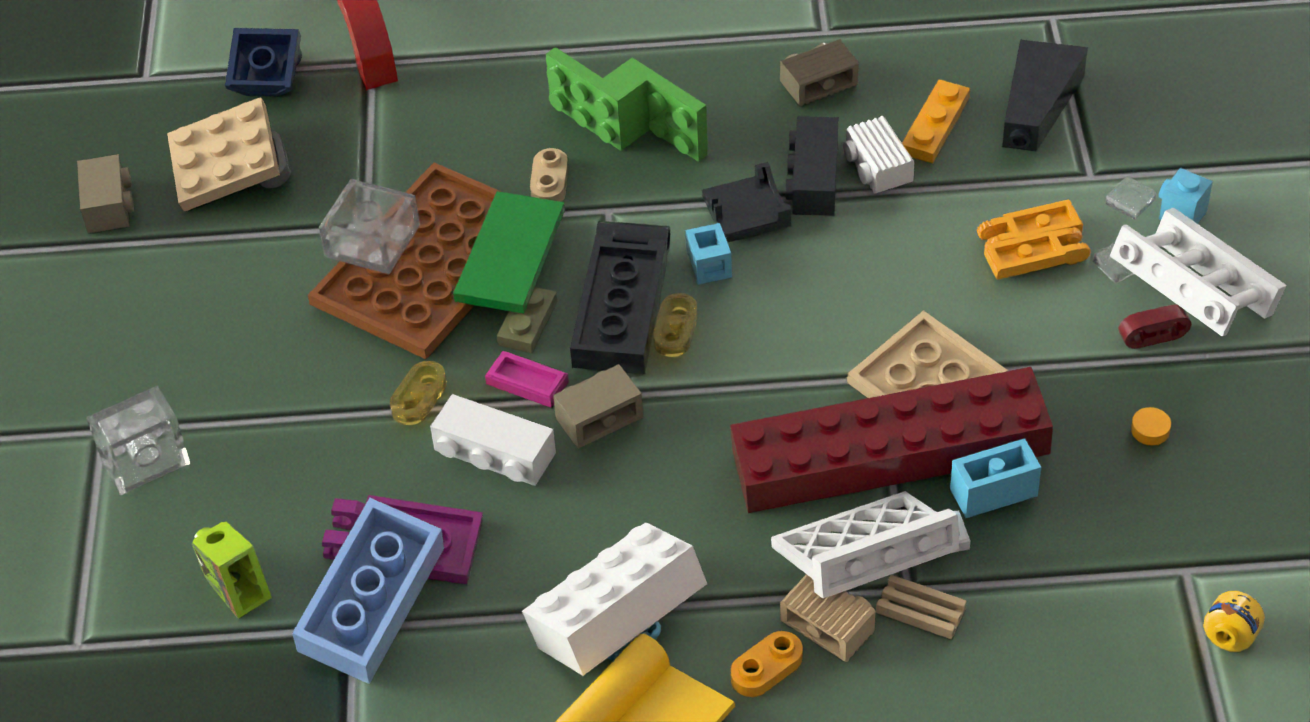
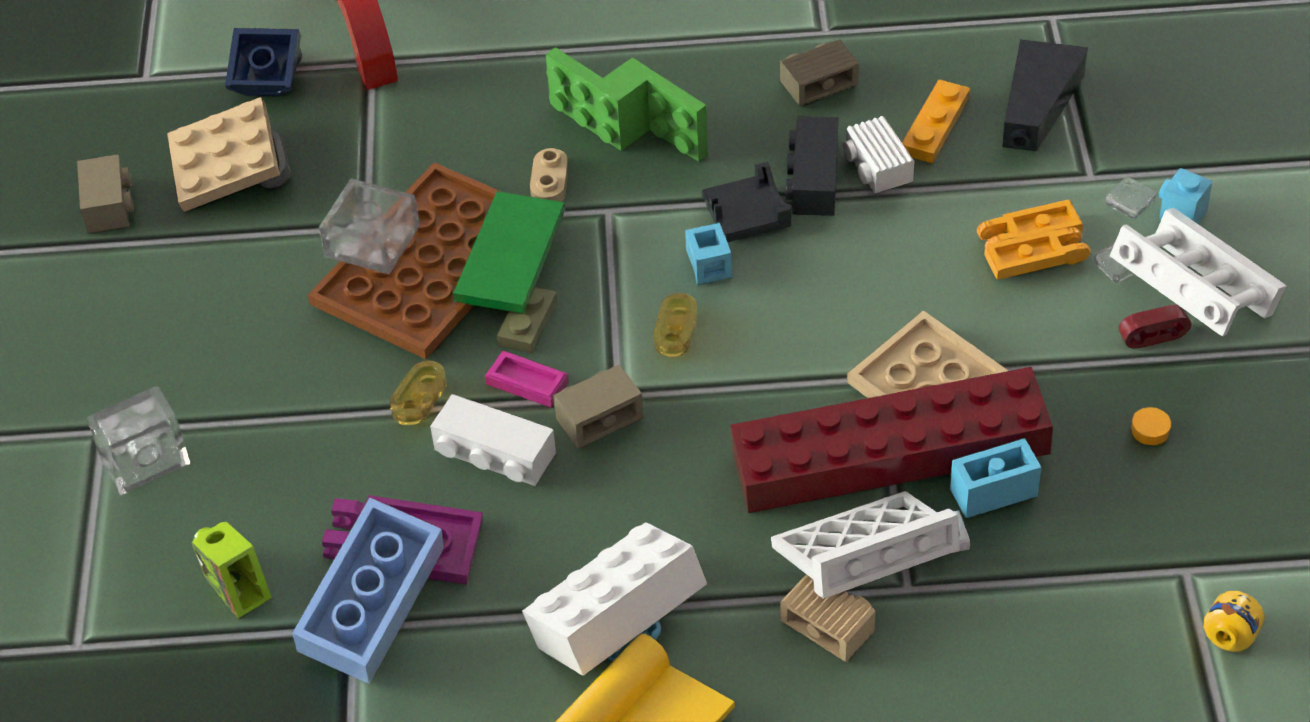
(620, 297): black hinge -> none
(770, 663): light orange plate -> none
(924, 602): tan tile -> none

